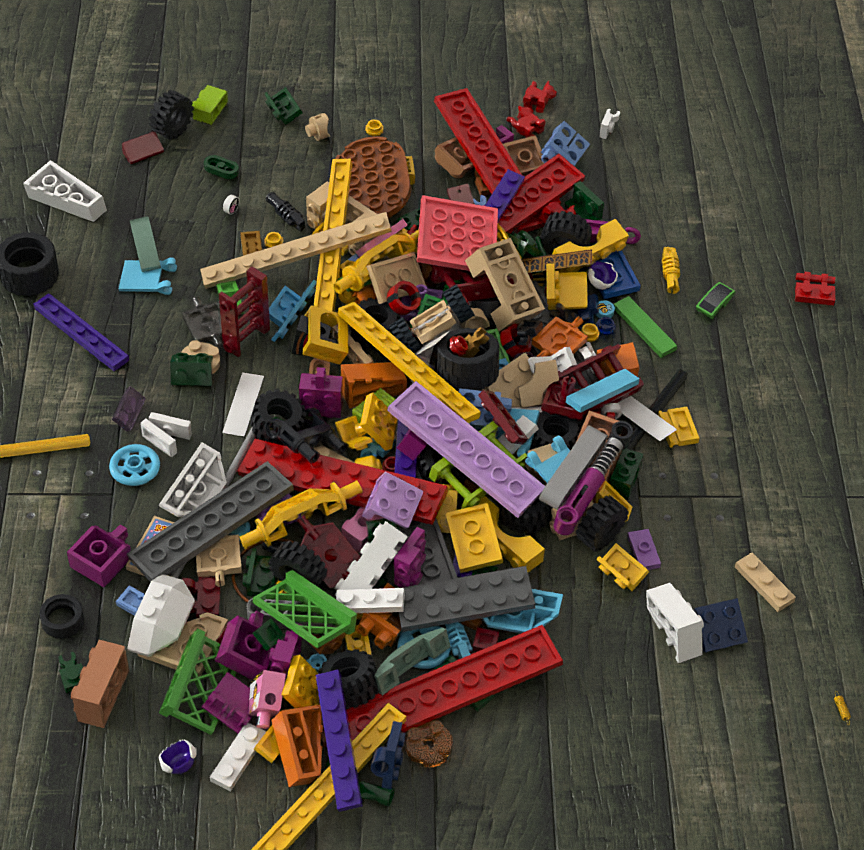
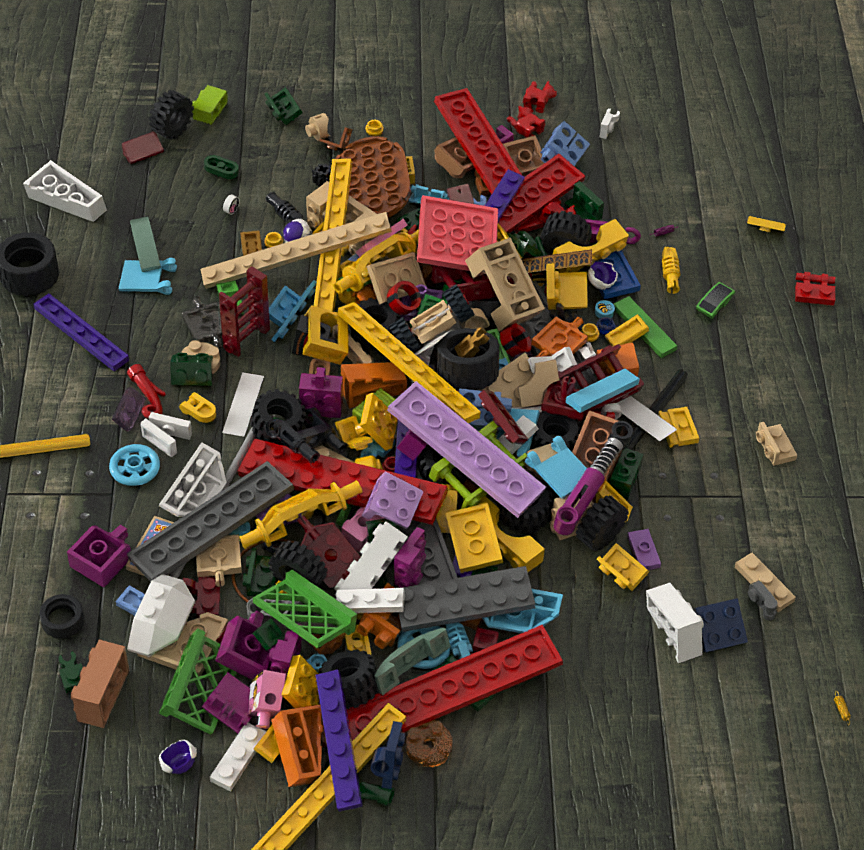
(149, 389): none -> red plant
(204, 410): none -> yellow plate
(296, 229): none -> dark purple hair
(321, 174): none -> black gear
(343, 143): none -> dark orange bracket
(343, 515): none -> bright green piece
(417, 192): none -> medium azure hinge
(458, 345): red plate -> none
(528, 329): black plate -> none
(573, 467): light grey beam -> none
(587, 314): dark blue plate -> none
(627, 331): none -> yellow plate
(664, 230): none -> magenta piece
(766, 225): none -> yellow plate
(766, 601): none -> dark grey plate
(775, 444): none -> tan bracket

